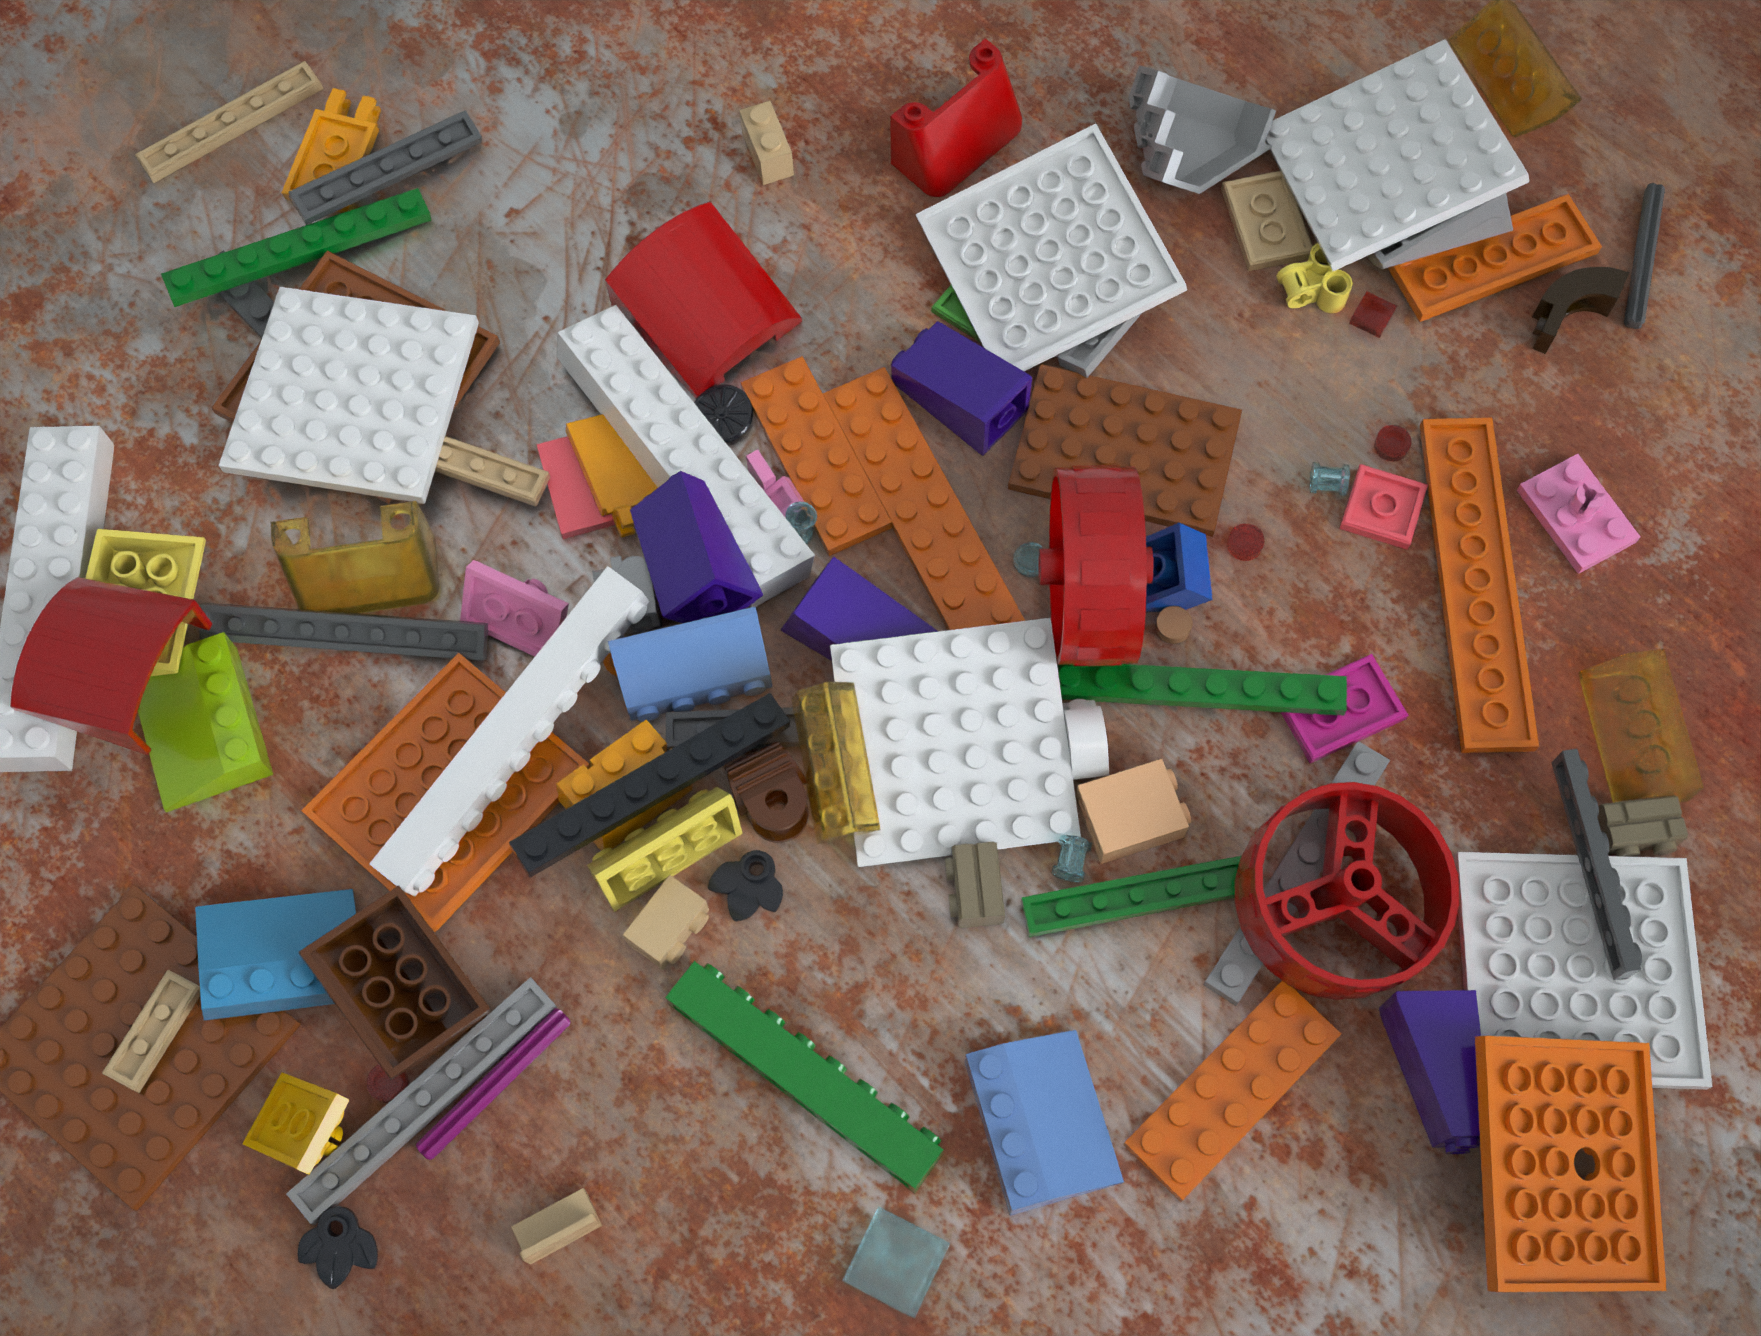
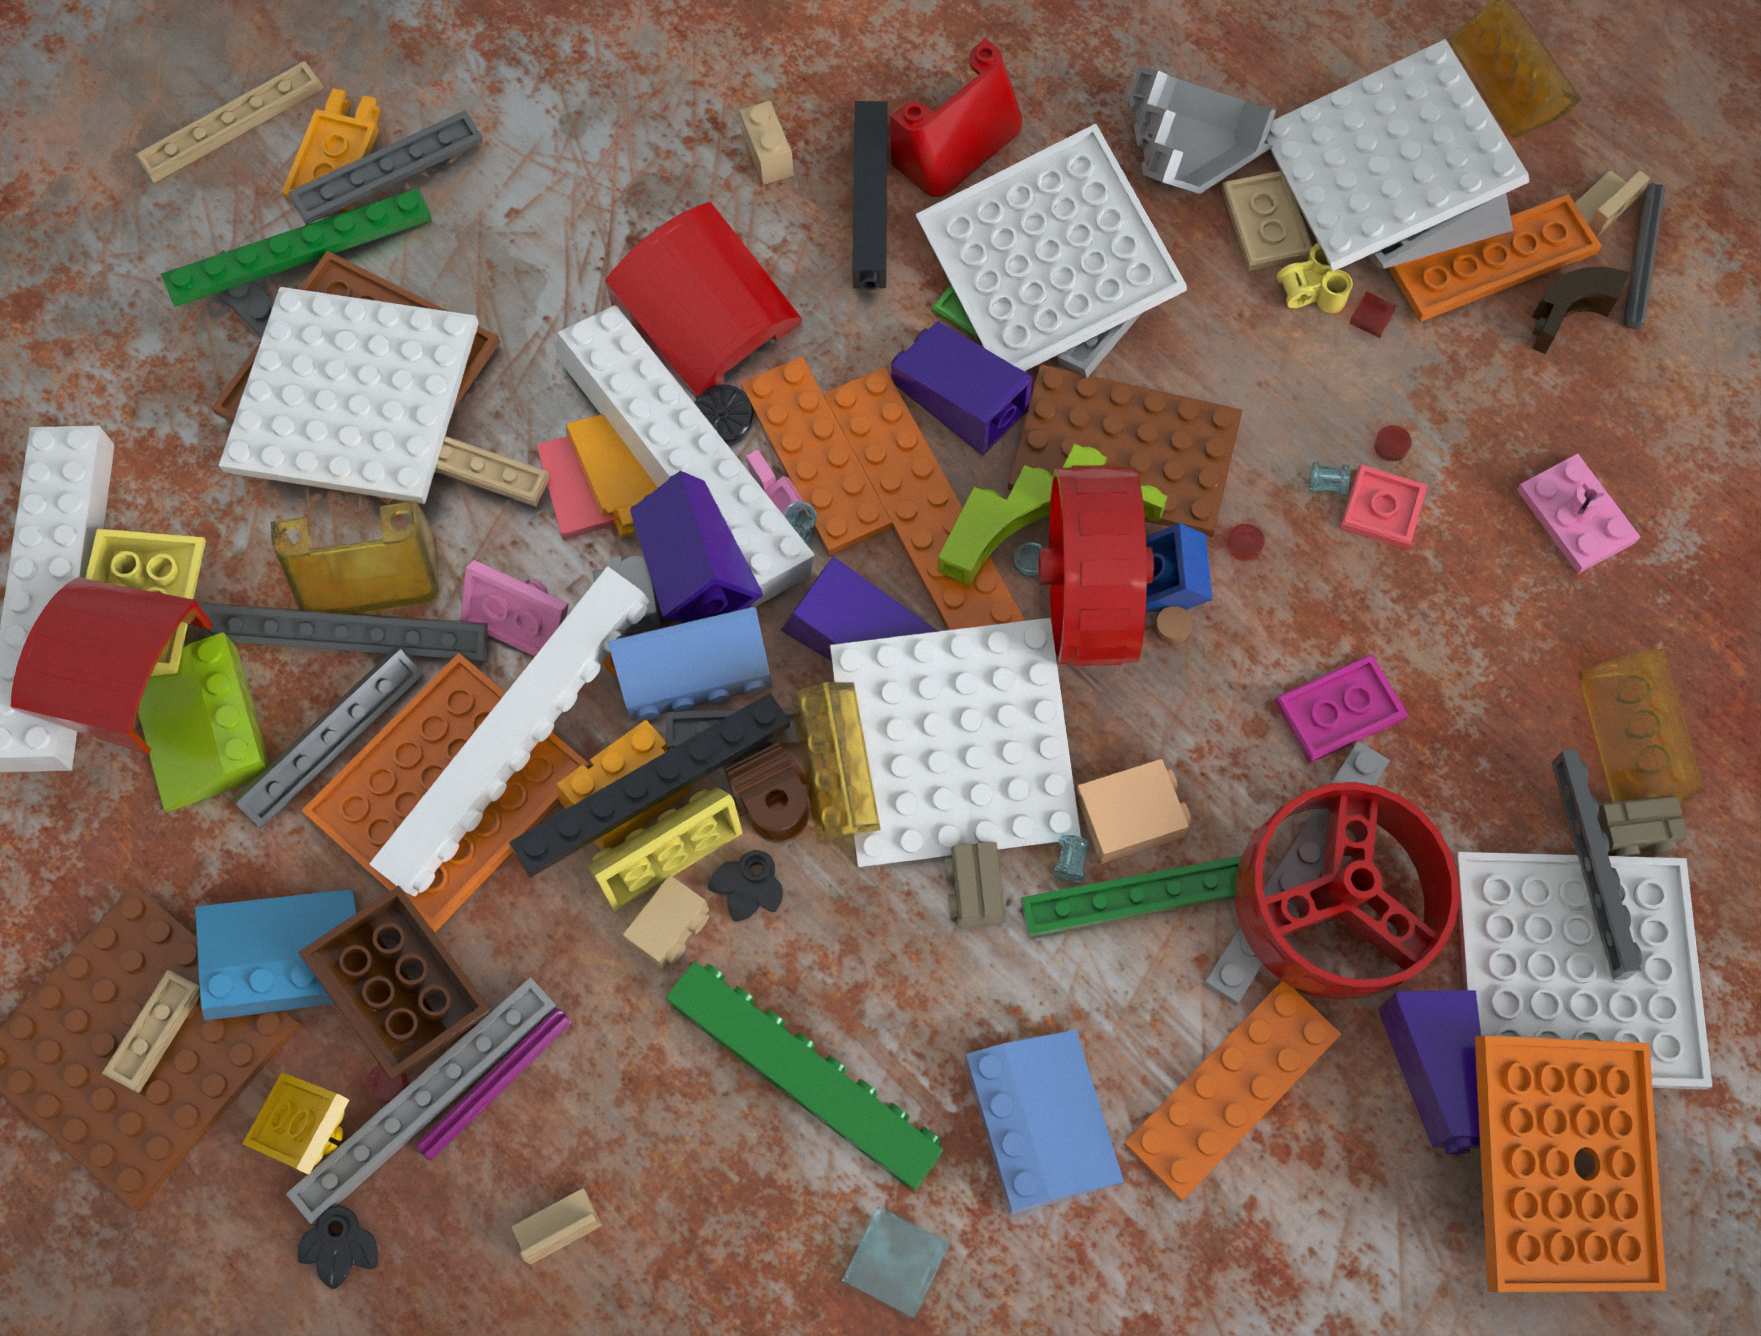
(327, 737): none -> dark grey plate
(870, 195): none -> black brick
(992, 519): none -> lime arch
(1086, 739): white brick -> none
(1205, 688): green plate -> none
(1478, 587): orange plate -> none
(1609, 199): none -> tan panel

